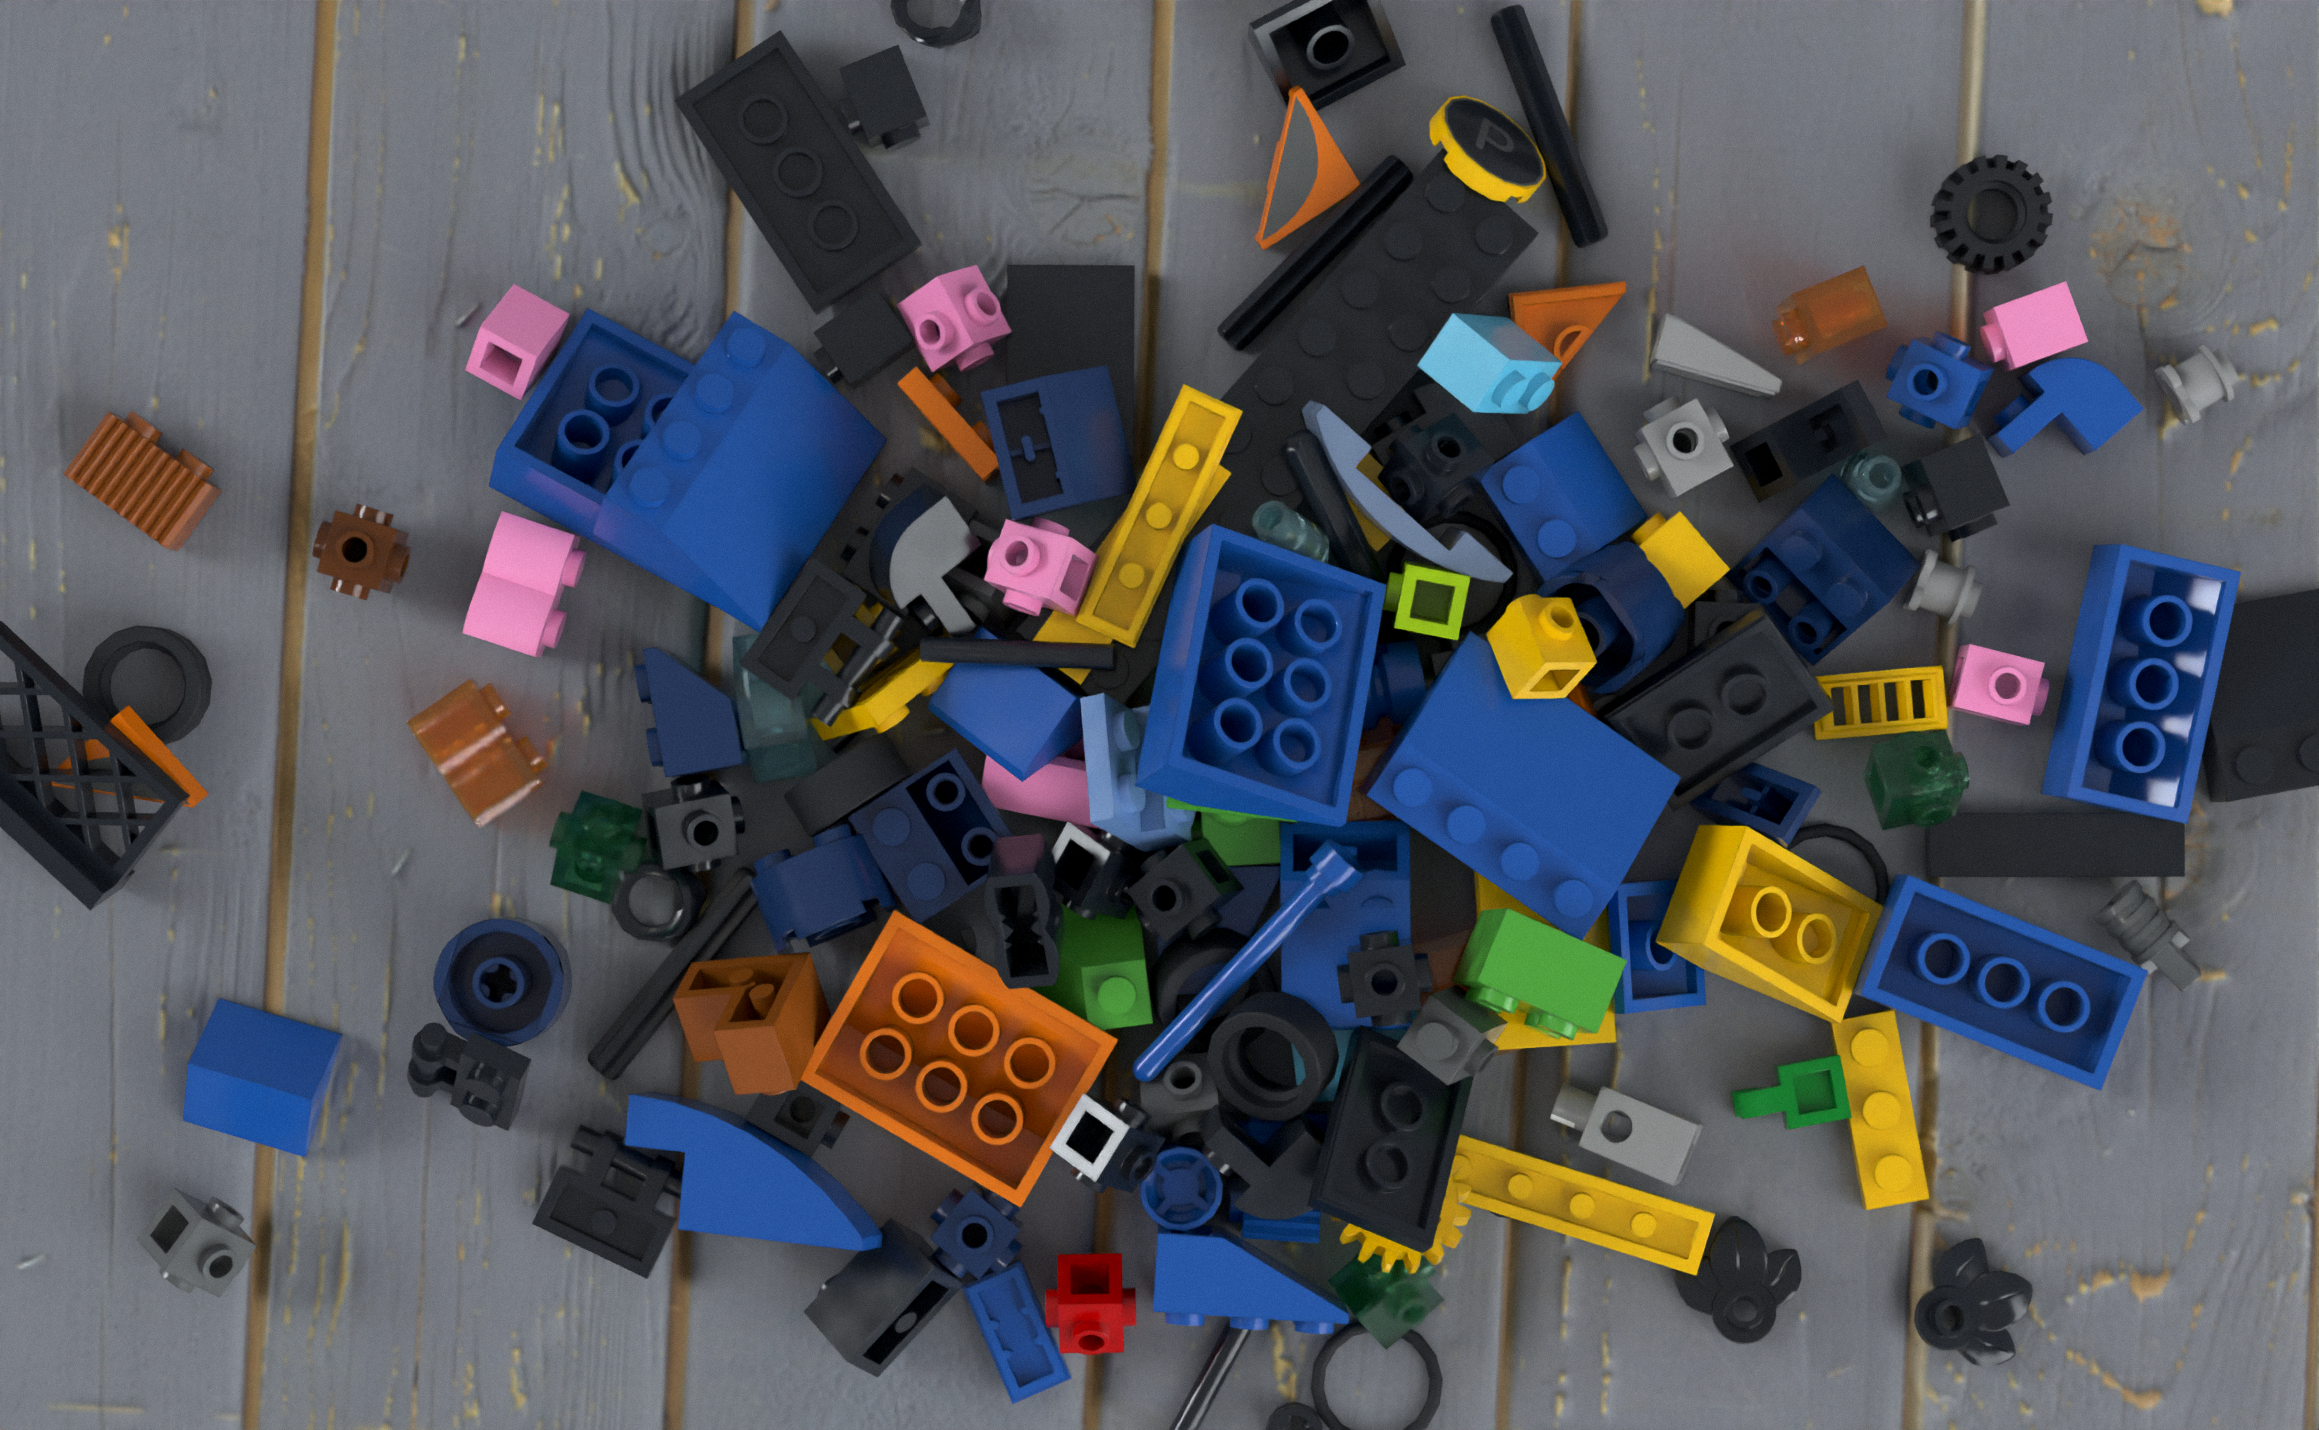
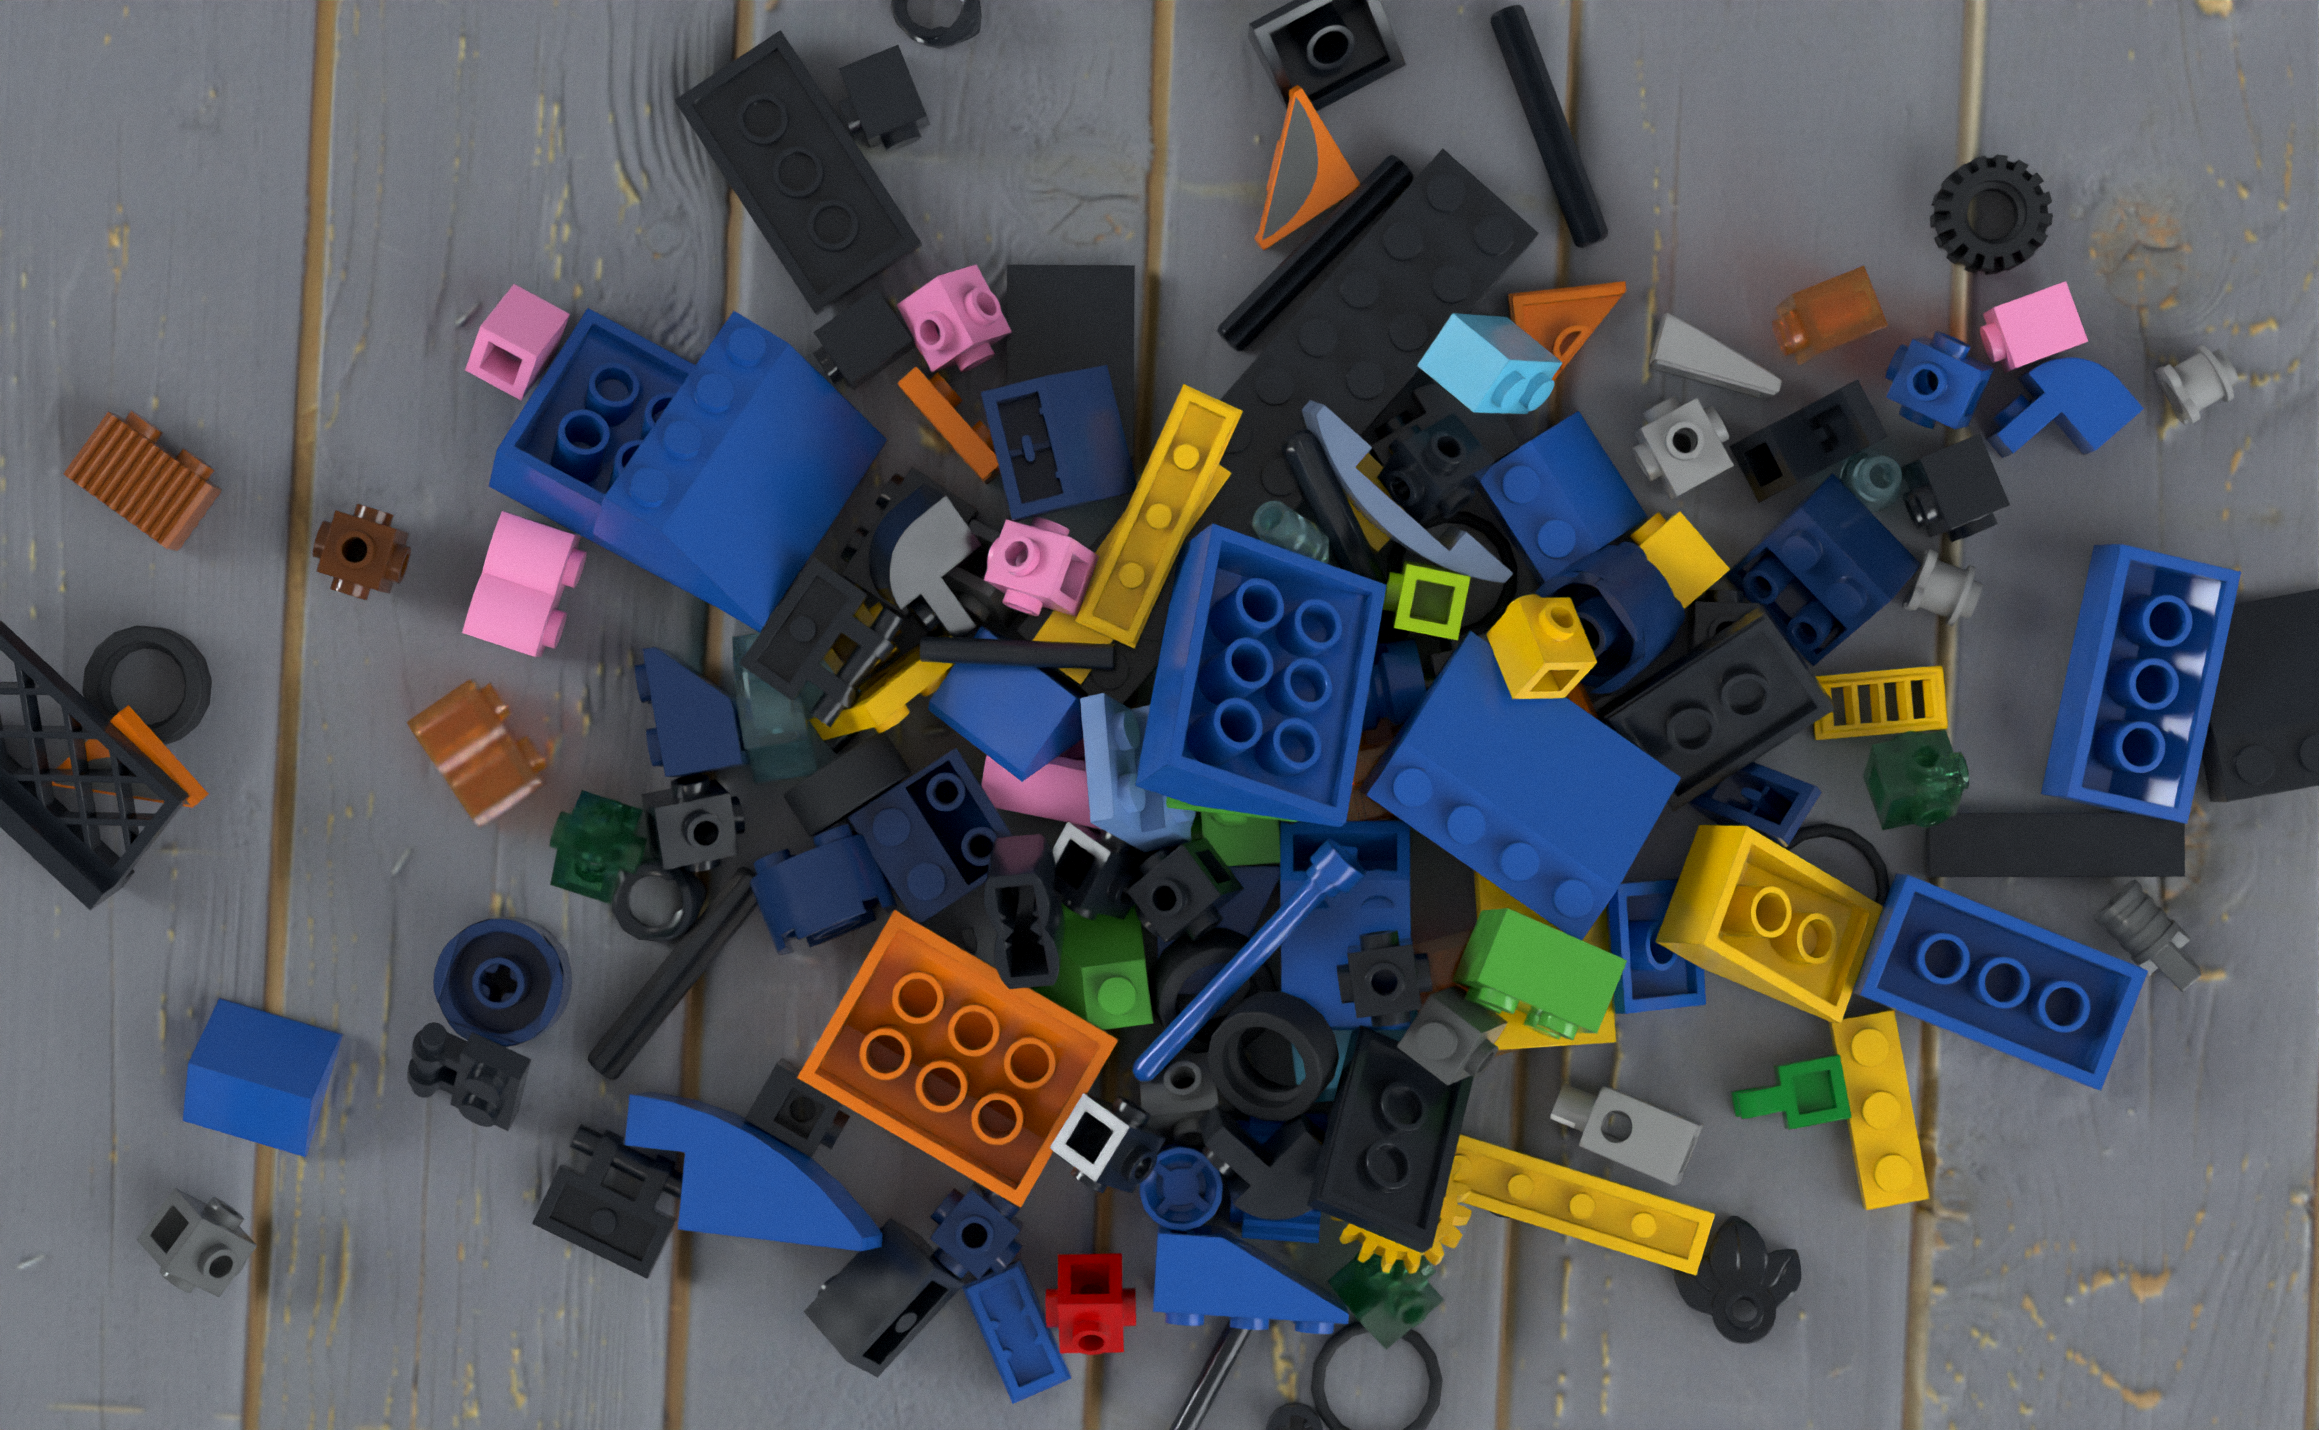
(754, 1017): dark orange brick -> none
(1487, 149): tile -> none
(1981, 1302): black plate -> none
(1997, 685): bright pink brick -> none

